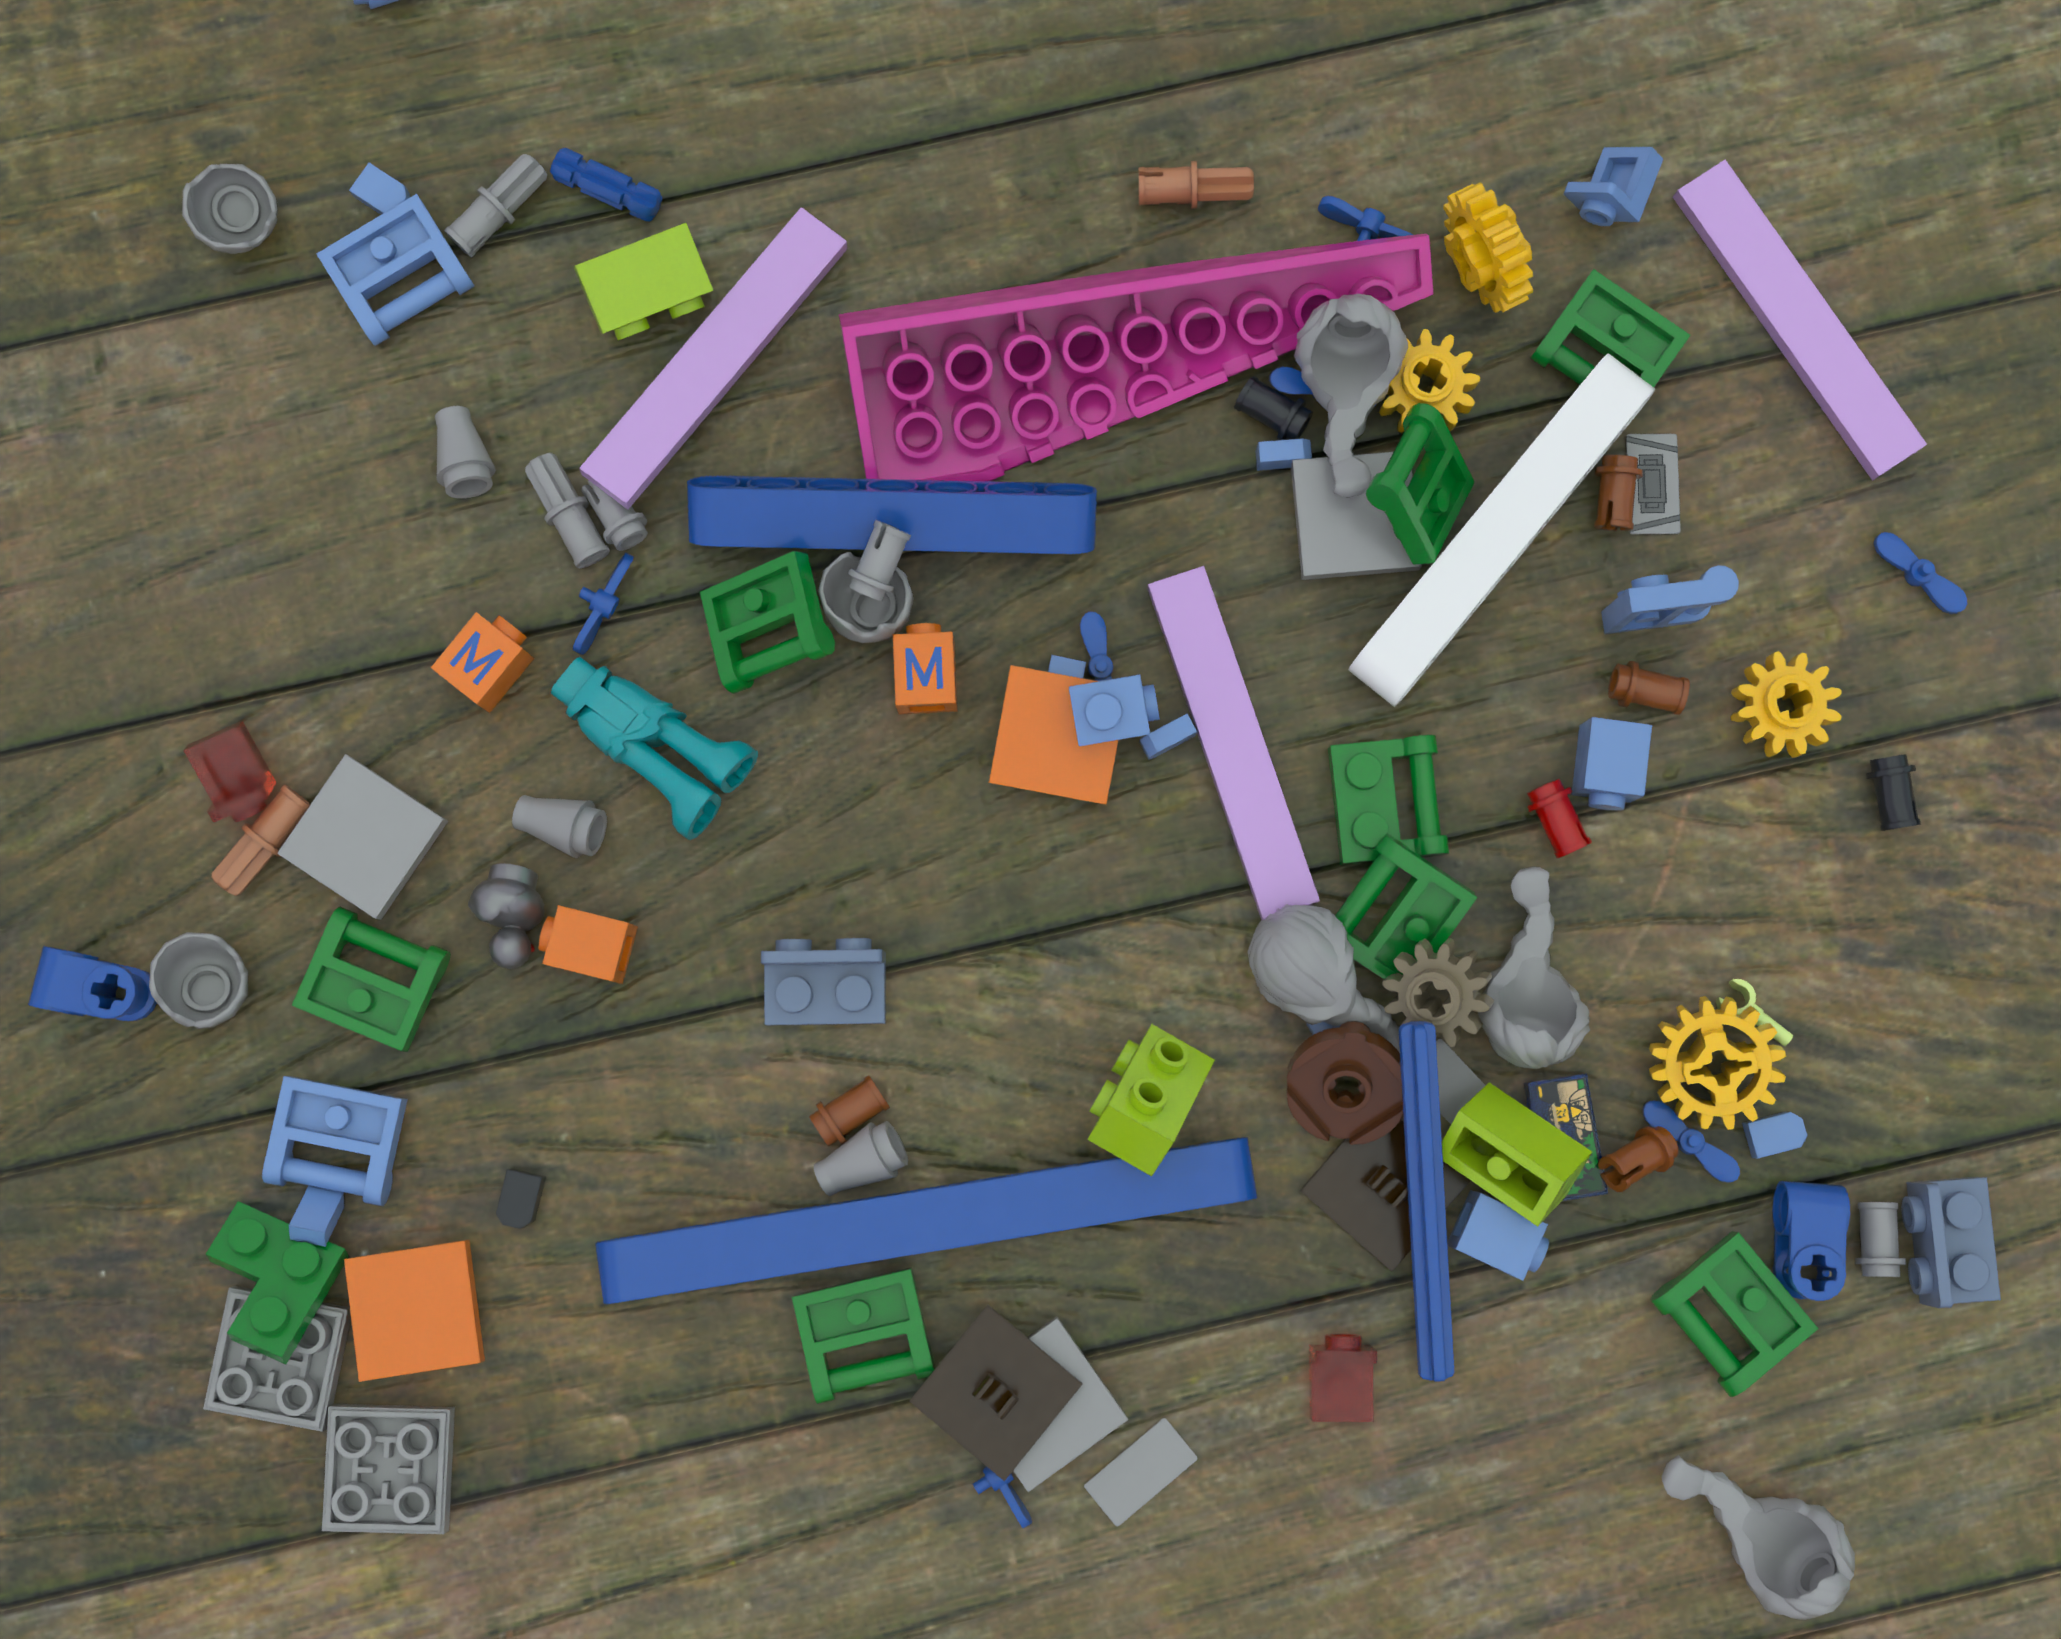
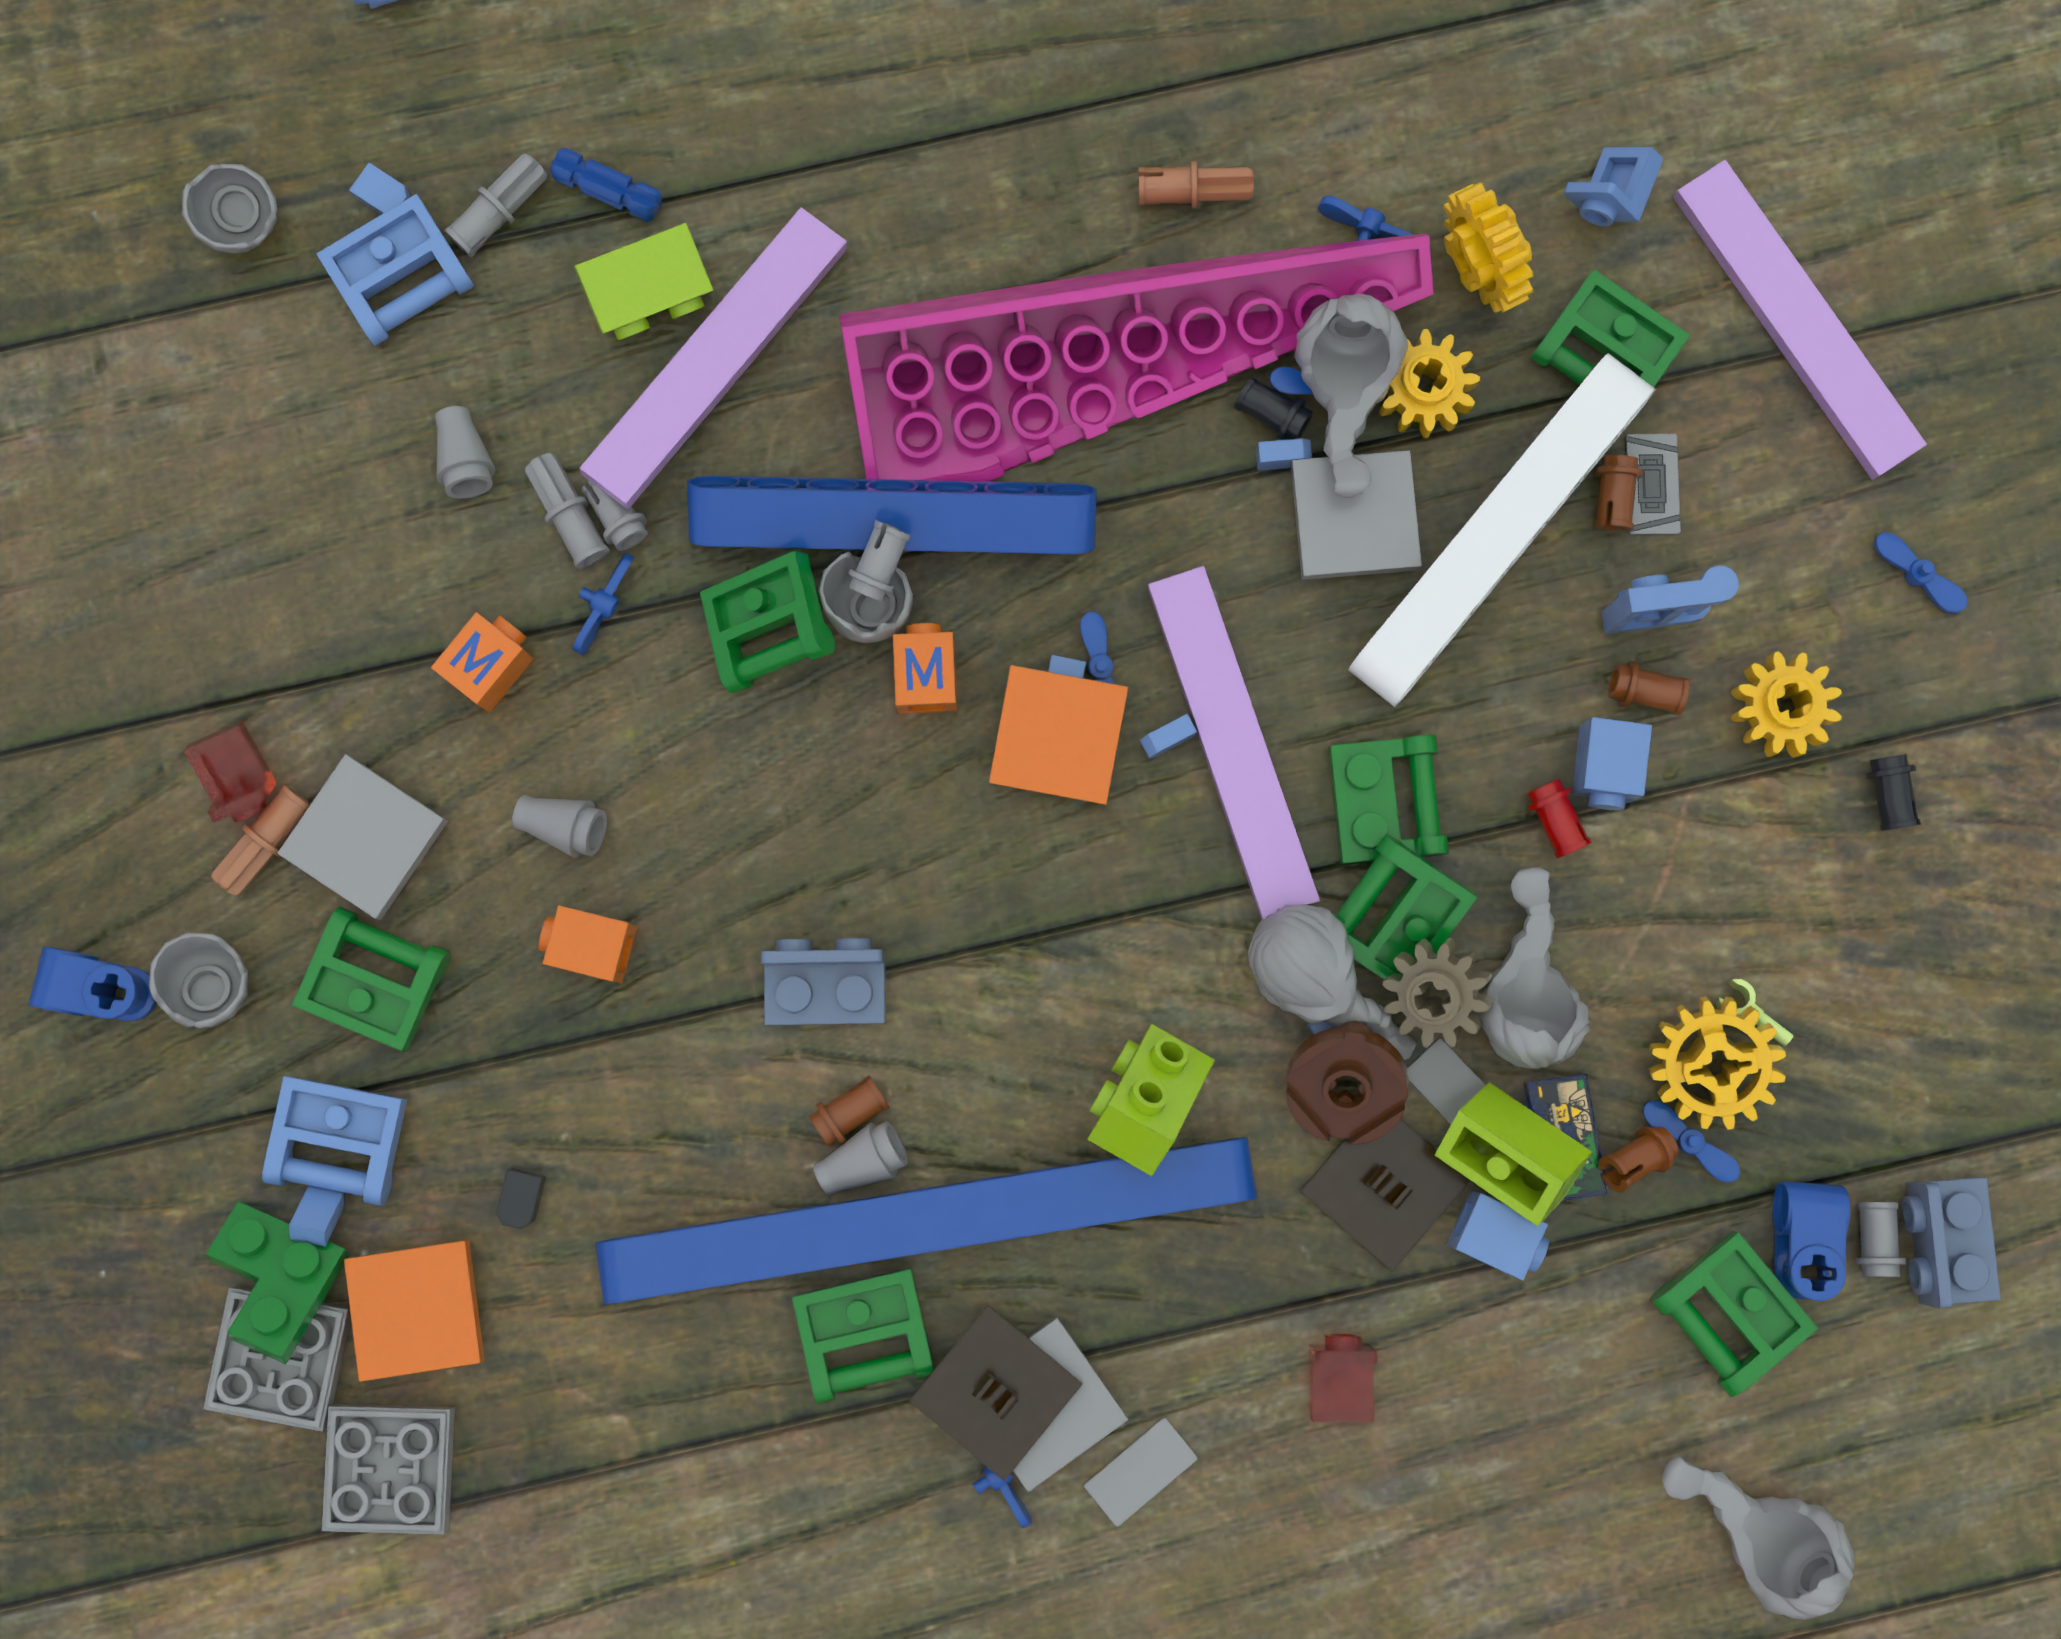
(512, 904): flat silver animal -> none
(630, 721): teal piece -> none
(1113, 709): medium blue bracket -> none
(1426, 1200): blue axle -> none
(1436, 492): green plate -> none
(1774, 1134): medium blue piece -> none

